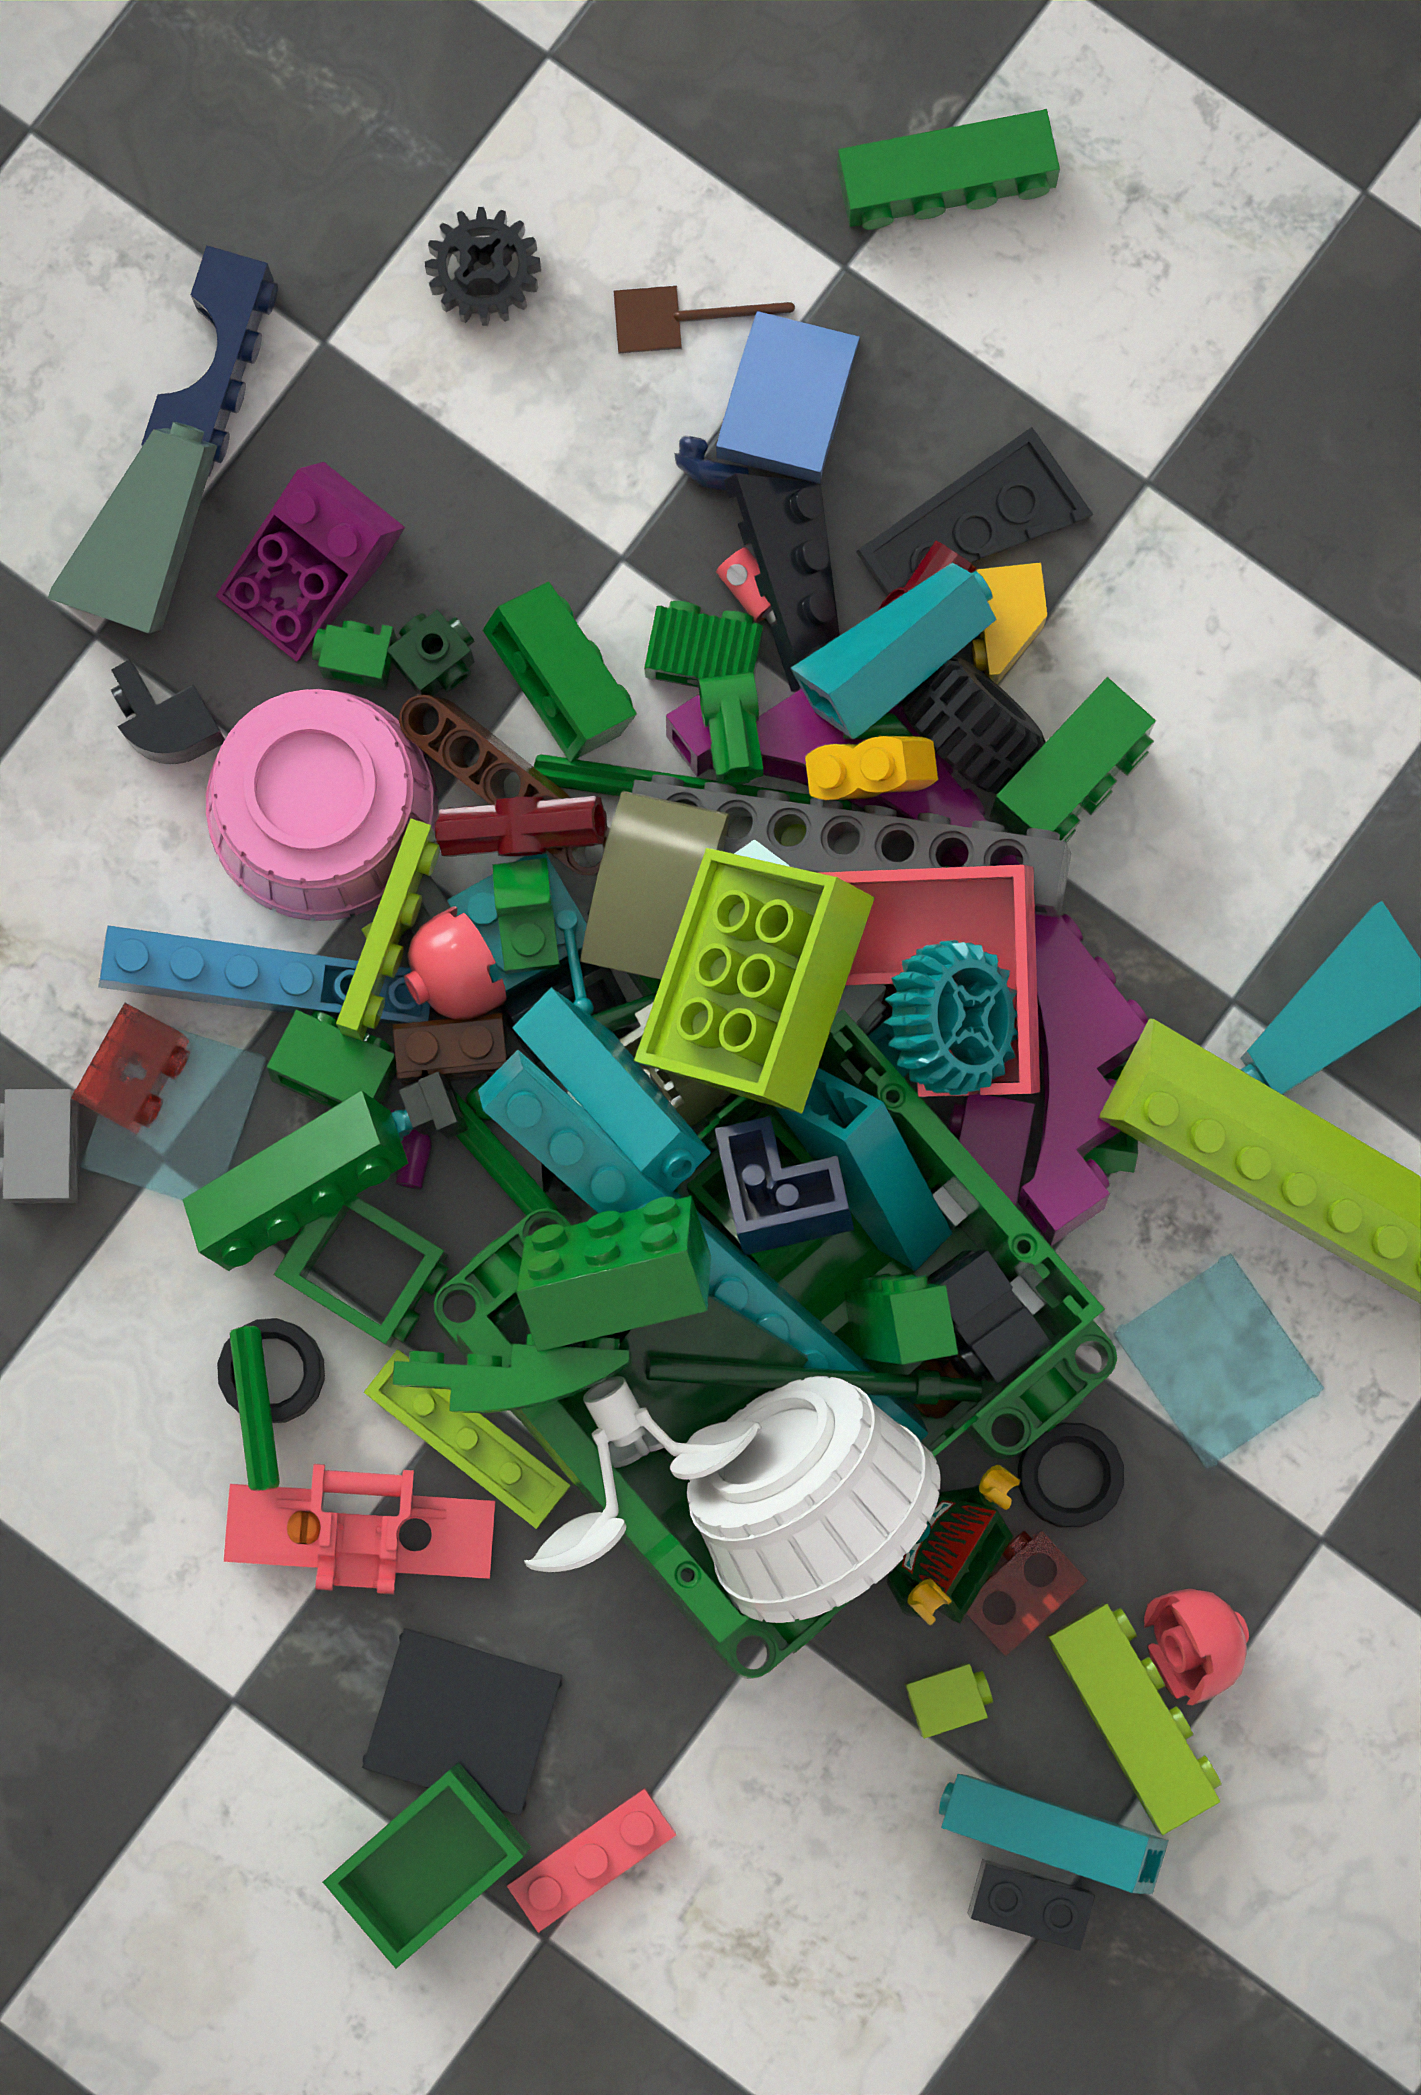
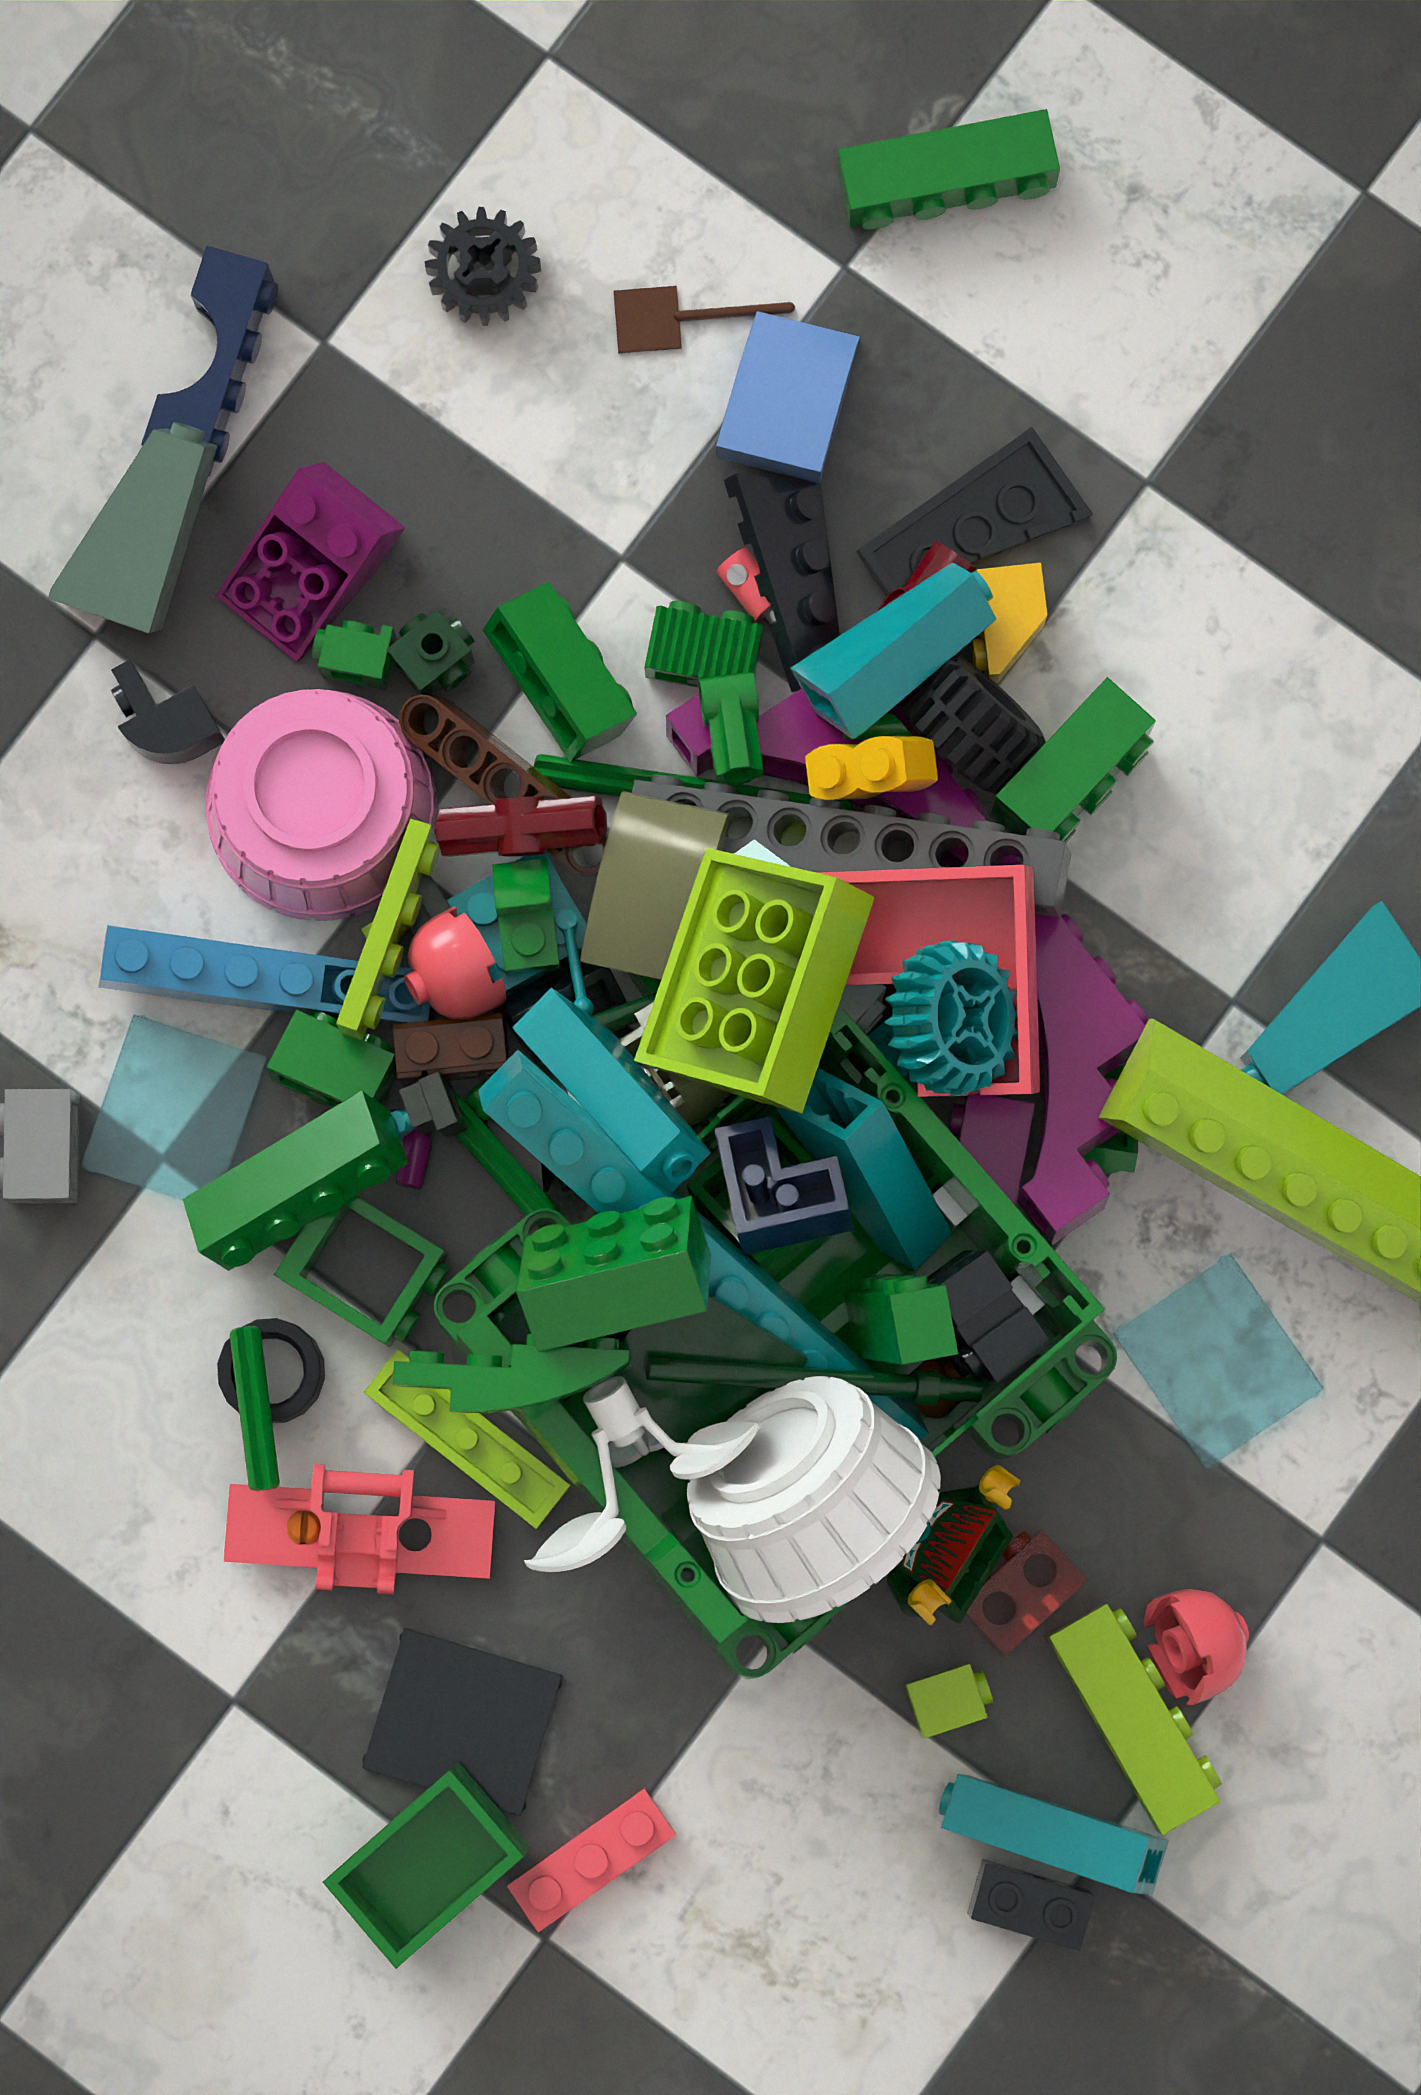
(132, 1040): clear red brick -> none
(700, 469): dark blue arm -> none
(1112, 1475): black tyre -> none

